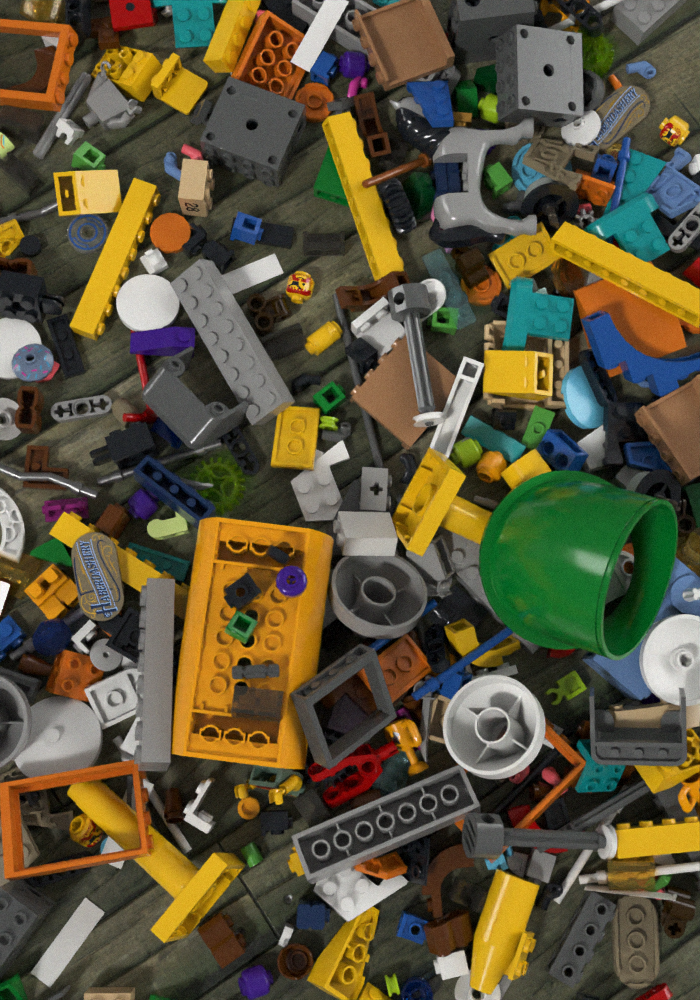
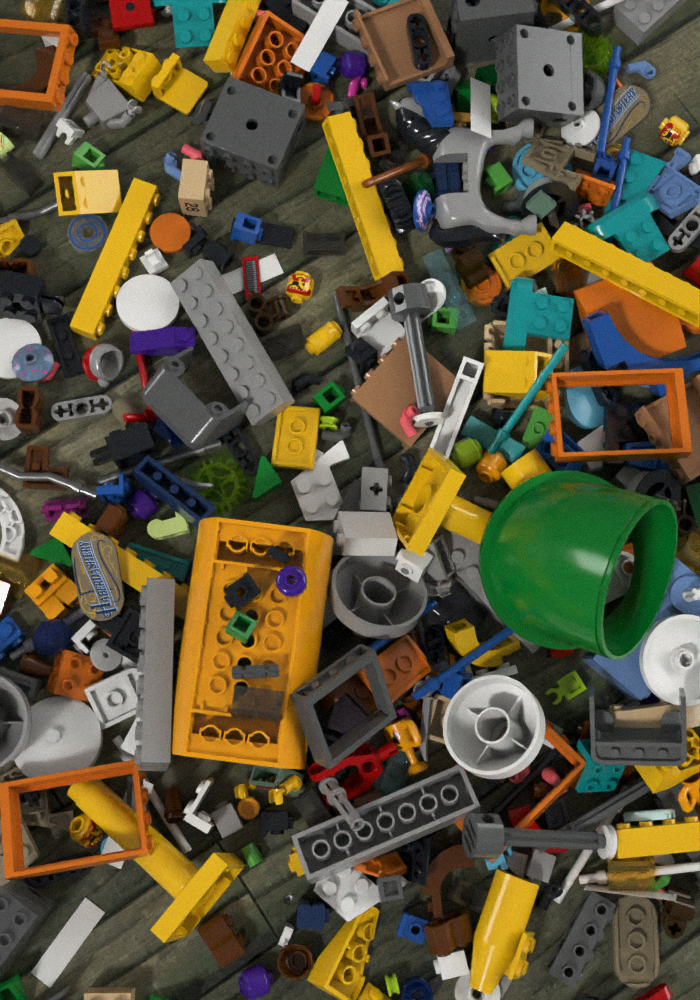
(102, 363): none -> light grey piece
(114, 493): none -> blue bracket
(226, 818): none -> light grey brick
(251, 276): none -> sticker
(266, 480): none -> green slope
(290, 86): none -> black bracket
(315, 96): none -> red tile
(353, 819): none -> light grey pin
(390, 888): none -> dark grey tile
(406, 420): none -> coral arm
(412, 564): none -> white brick
(420, 34): none -> black beam
(423, 210): none -> blue dish
(480, 107): none -> white sticker
(504, 433): none -> teal bar
(540, 204): none -> sand green tile
(614, 67): none -> blue bar
(645, 815): none -> light aqua tile
(676, 402): none -> orange window

